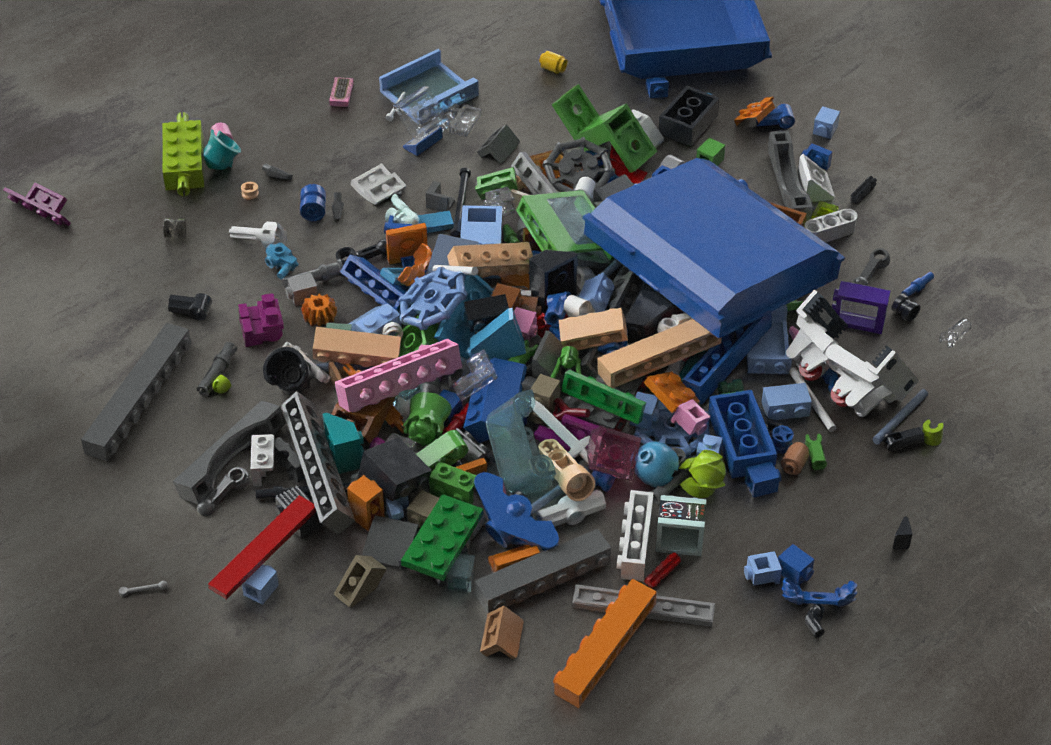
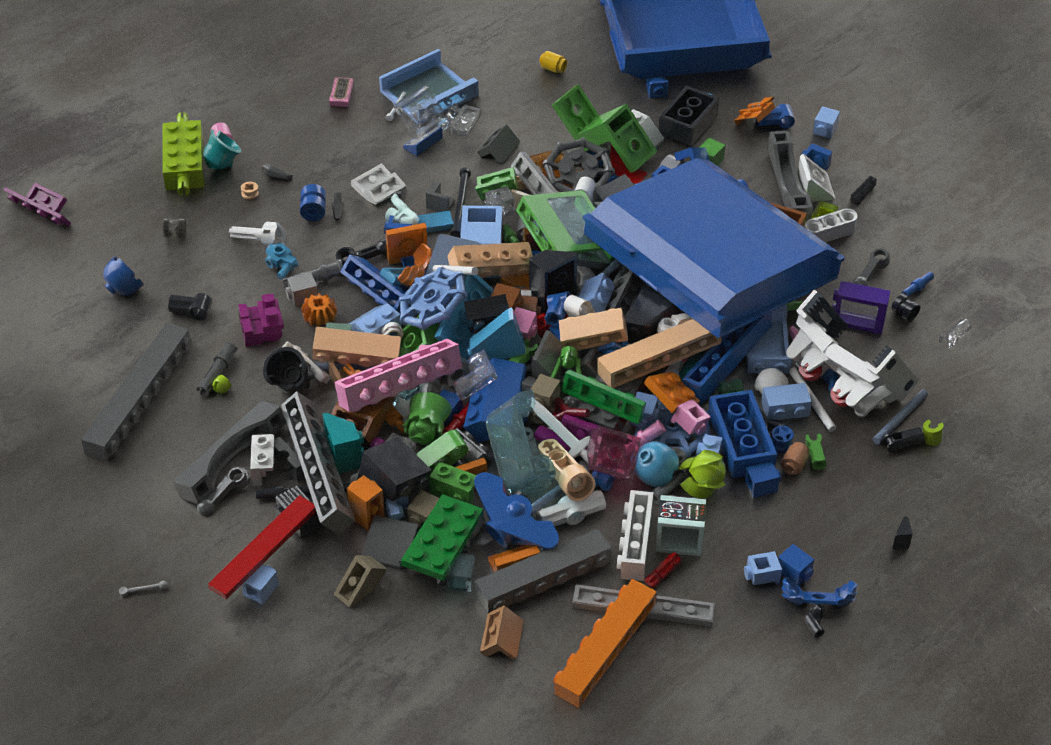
(120, 278): none -> blue cylinder
(651, 432): none -> bright pink pin
(691, 153): none -> blue panel
(769, 378): none -> white hair

